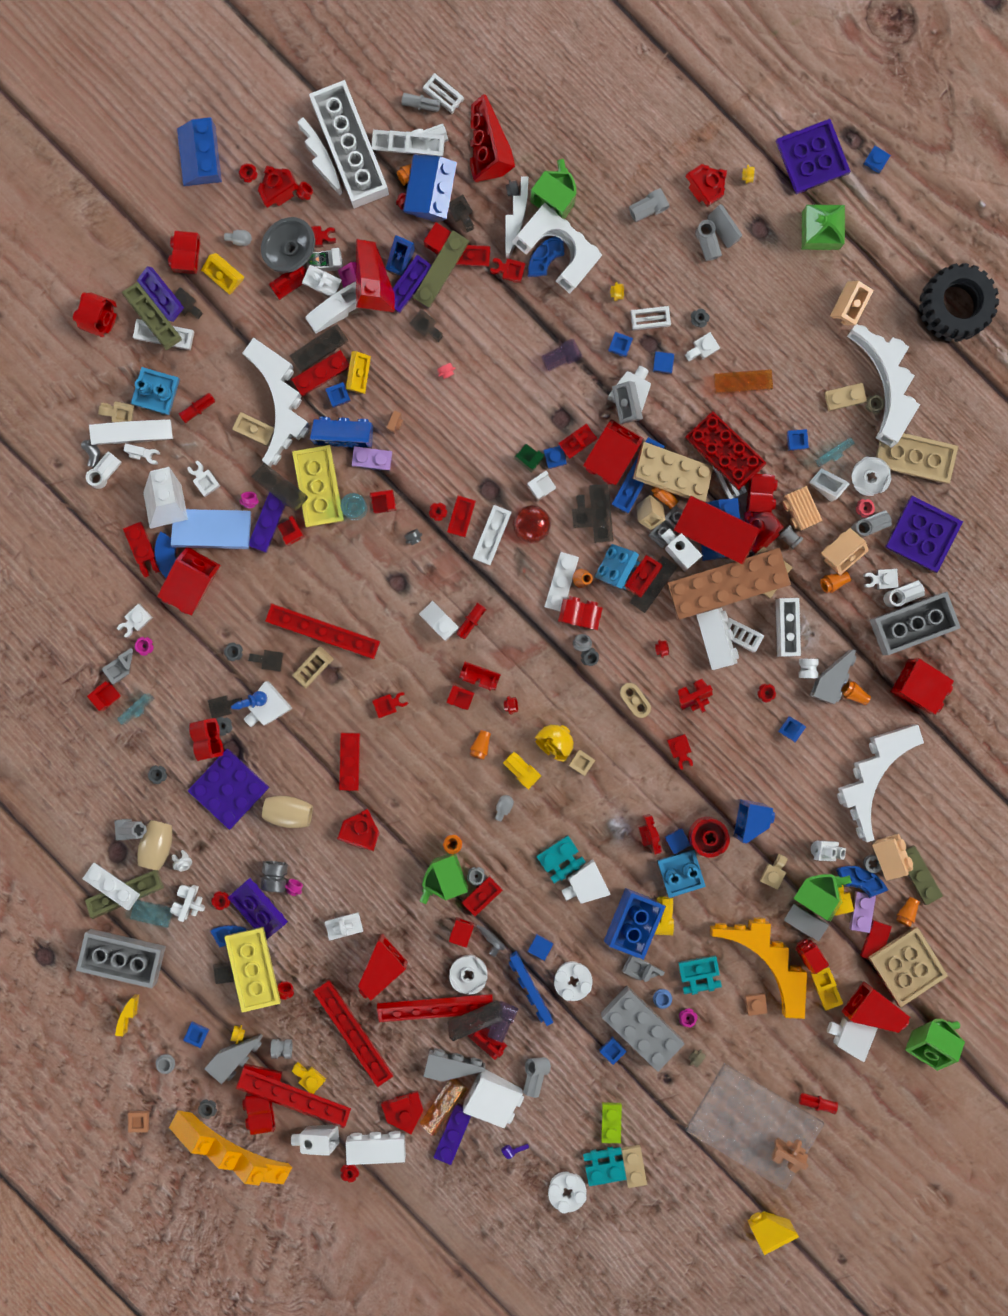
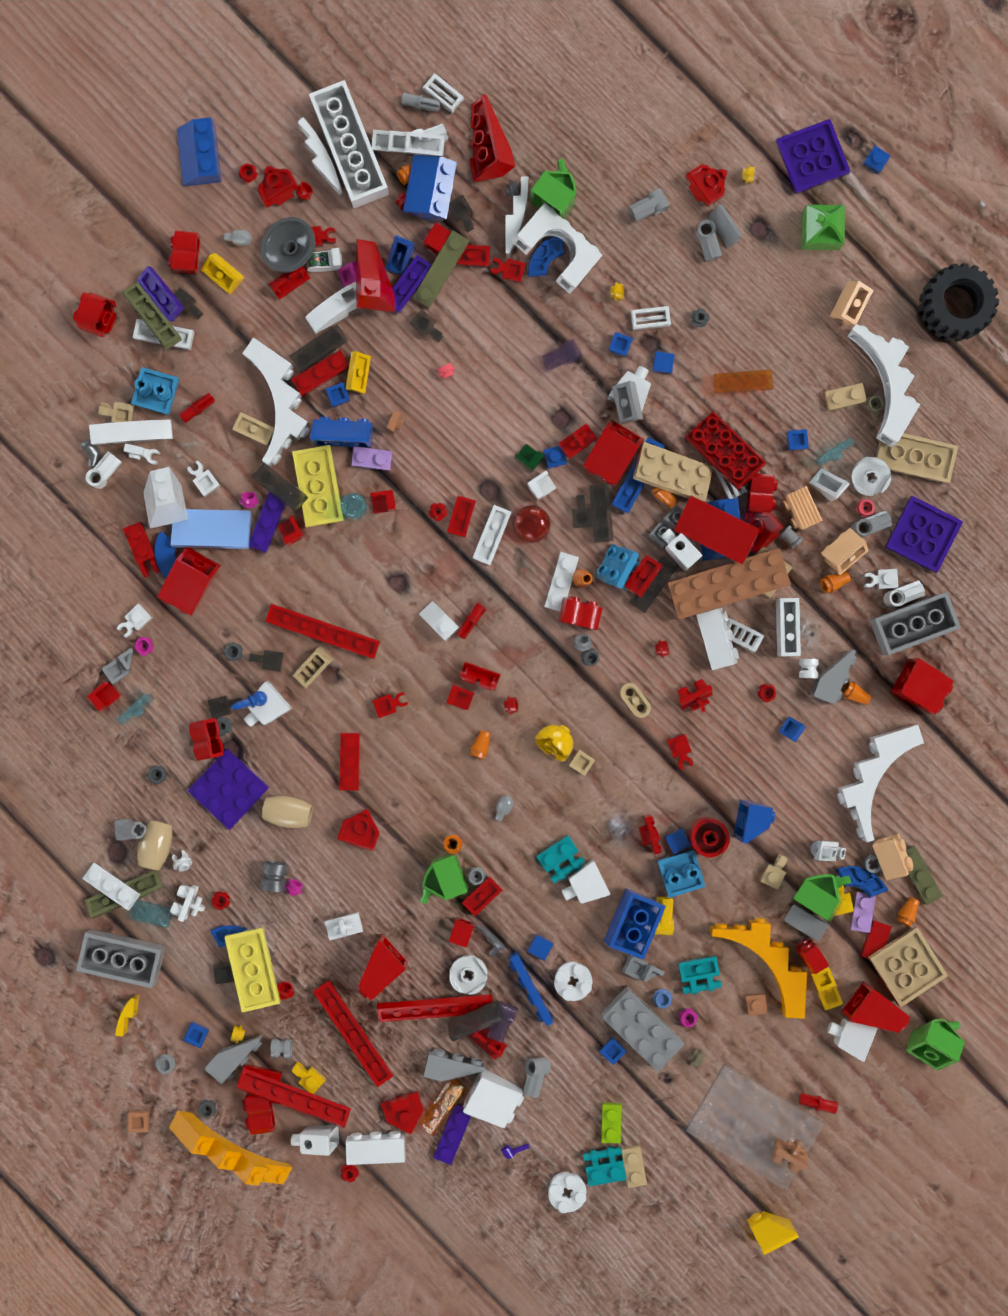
(257, 908): dark purple plate -> none
(321, 281): white hips -> none
(413, 537): dark grey plate -> none
(525, 773): yellow piece -> none
(650, 512): tan panel -> none
(704, 347): white plate -> none

